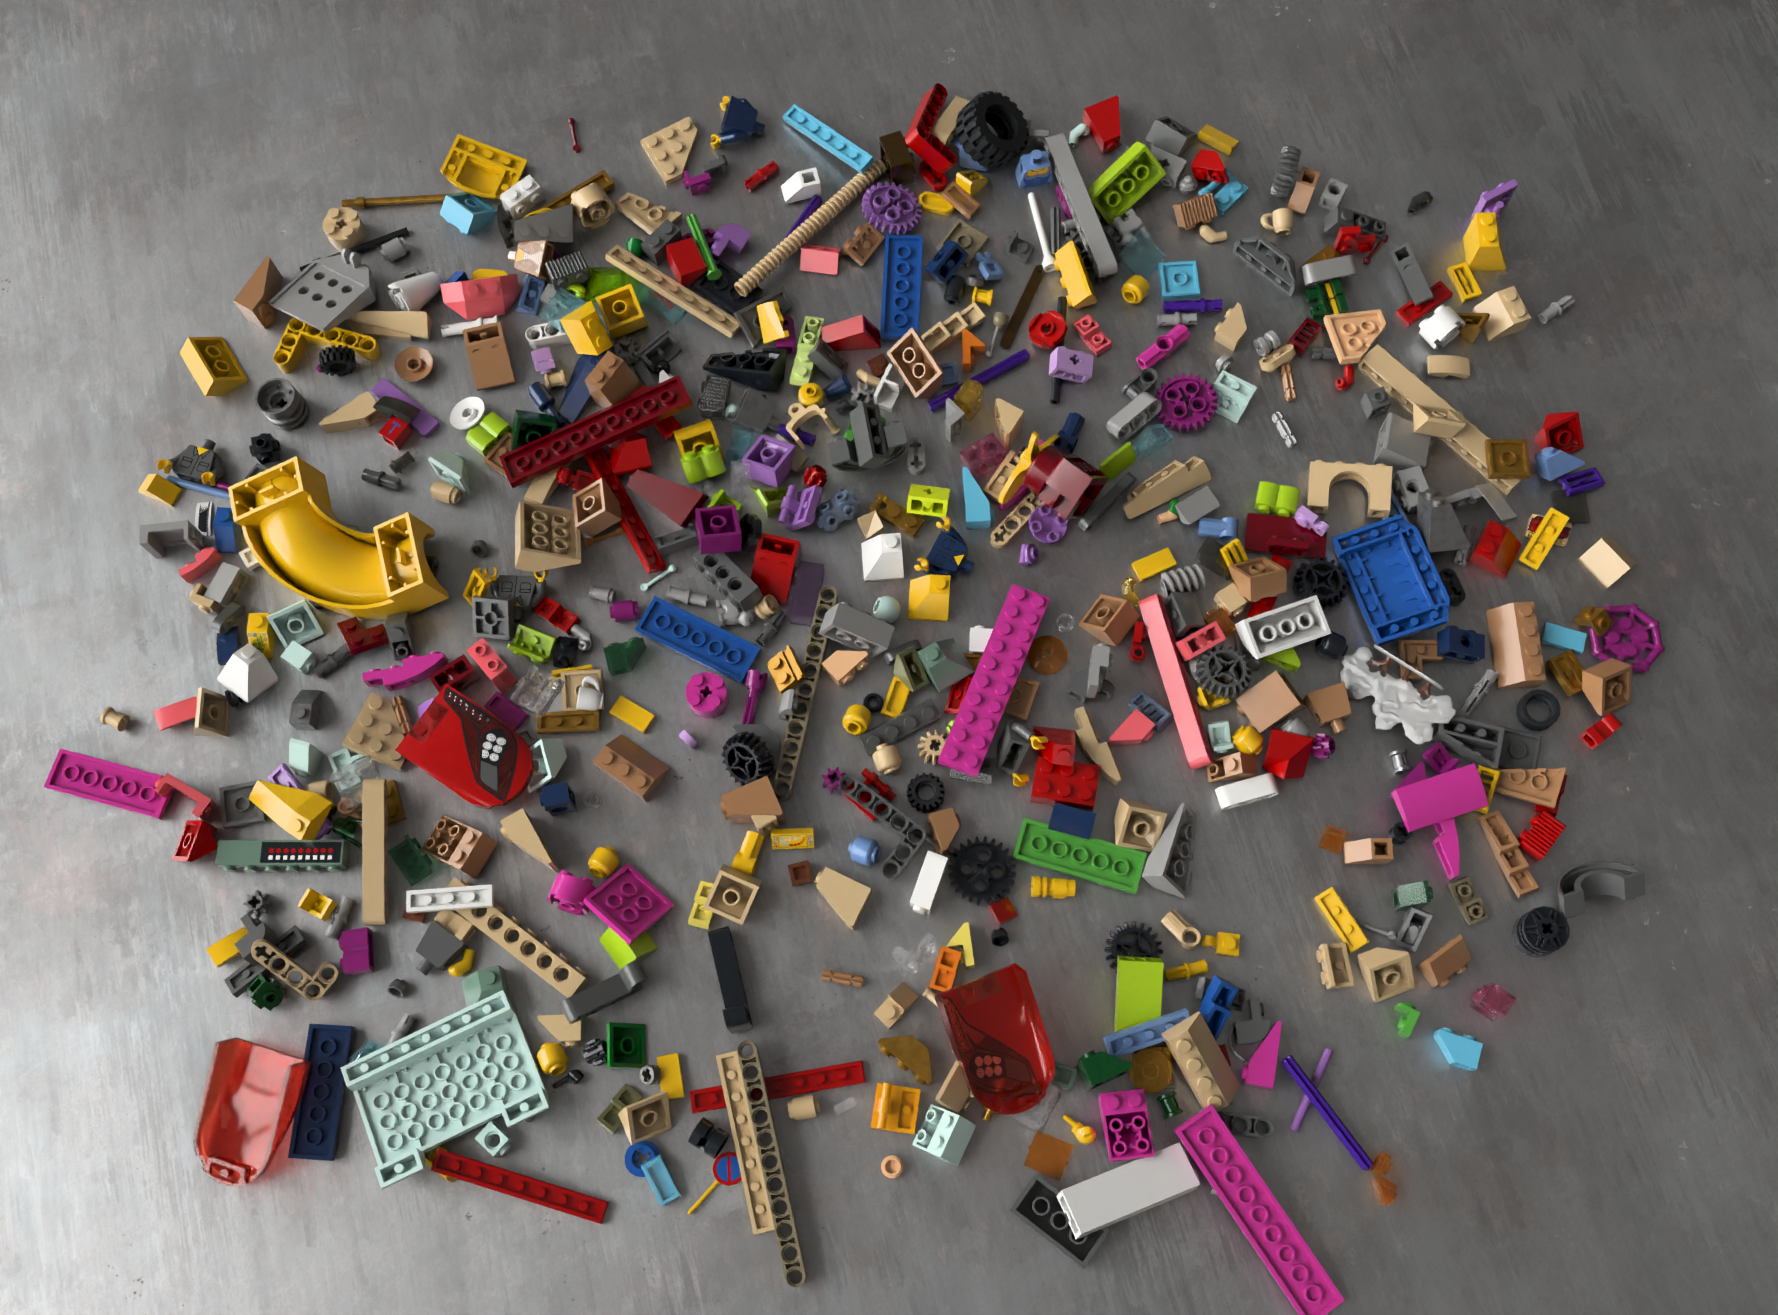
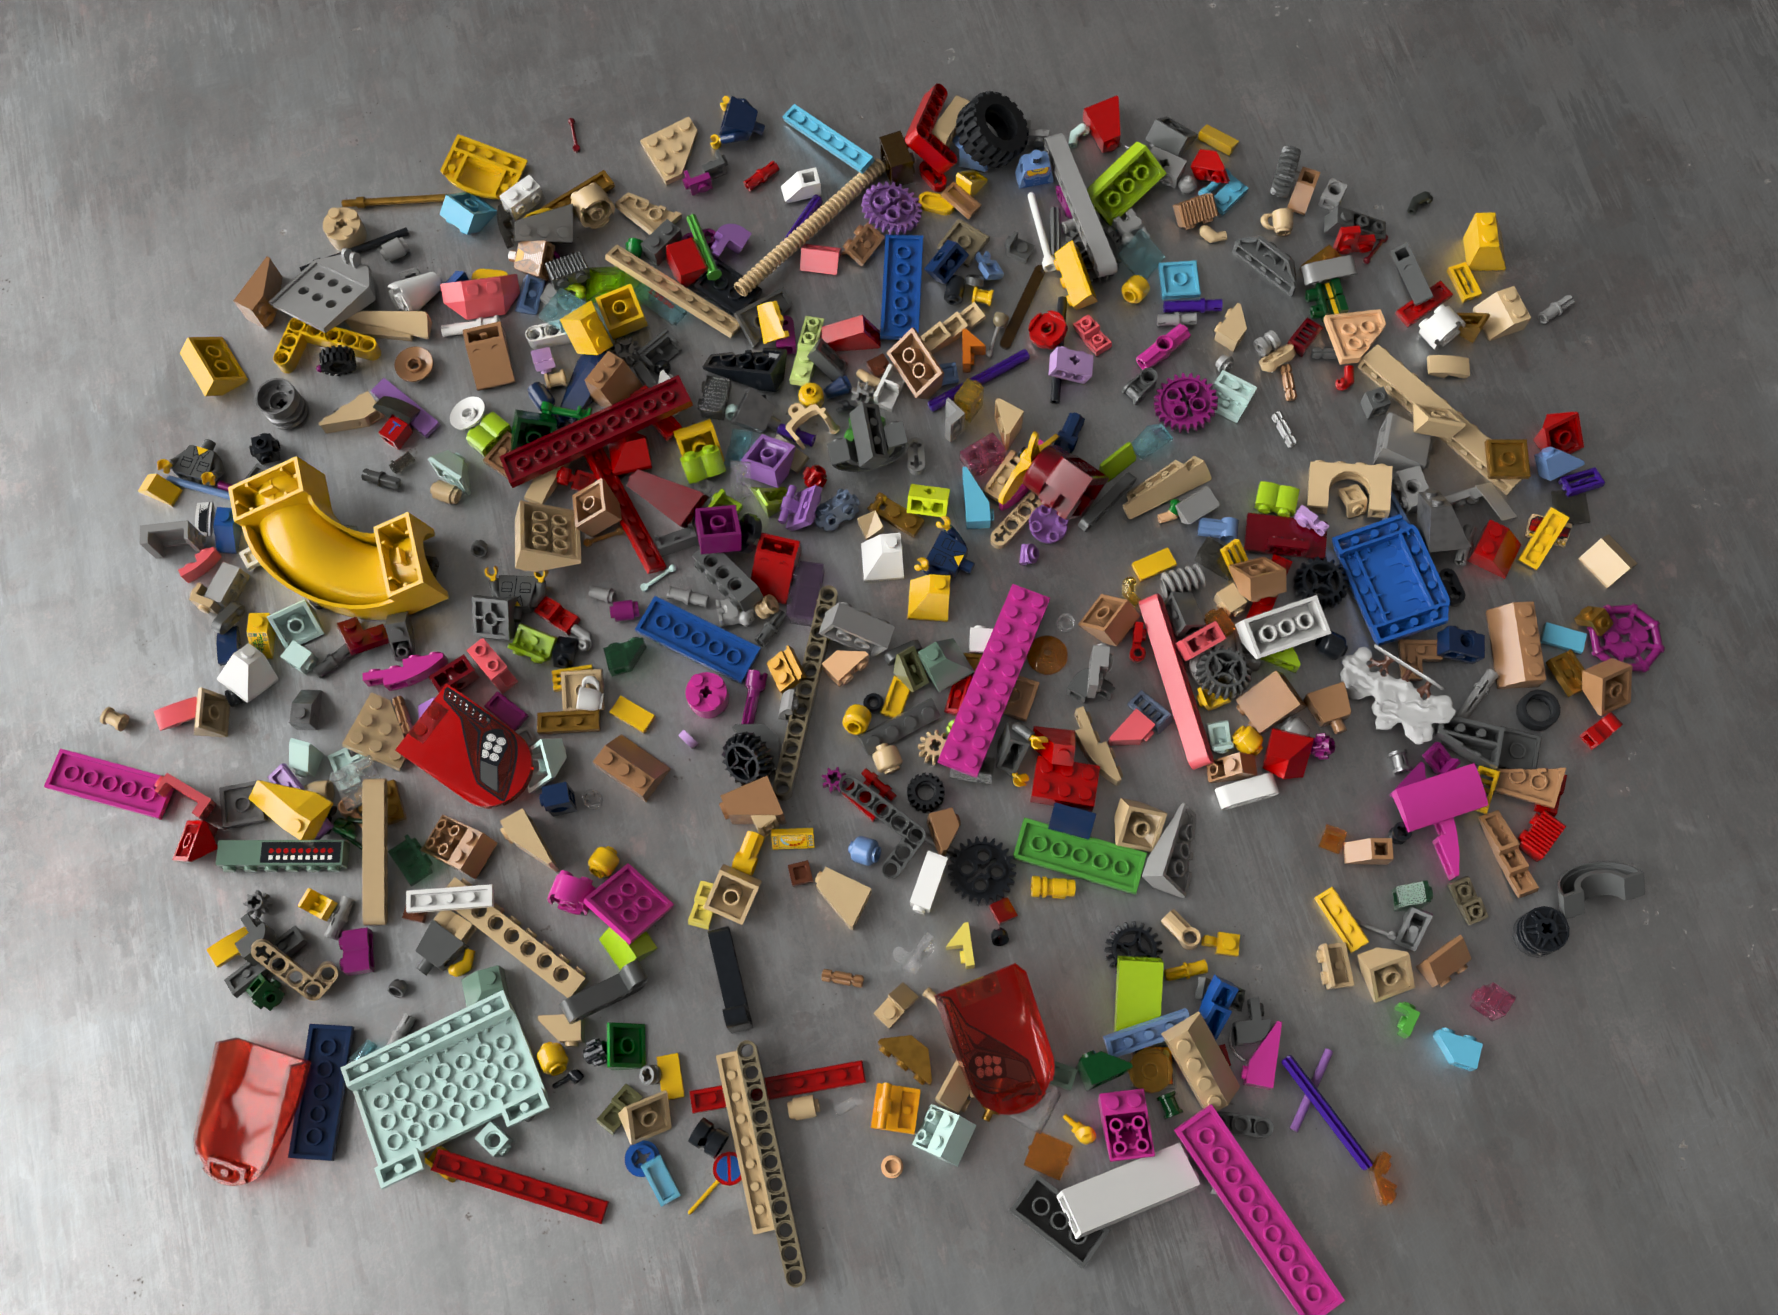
(481, 587): yellow tile -> none
(536, 691): clear plate -> none
(548, 408): none -> green bar
(887, 608): light aqua piece -> none
(945, 969): orange slope -> none
(1134, 416): light grey beam -> none
(1354, 500): none -> tan bracket
(1496, 199): medium lavender plate -> none

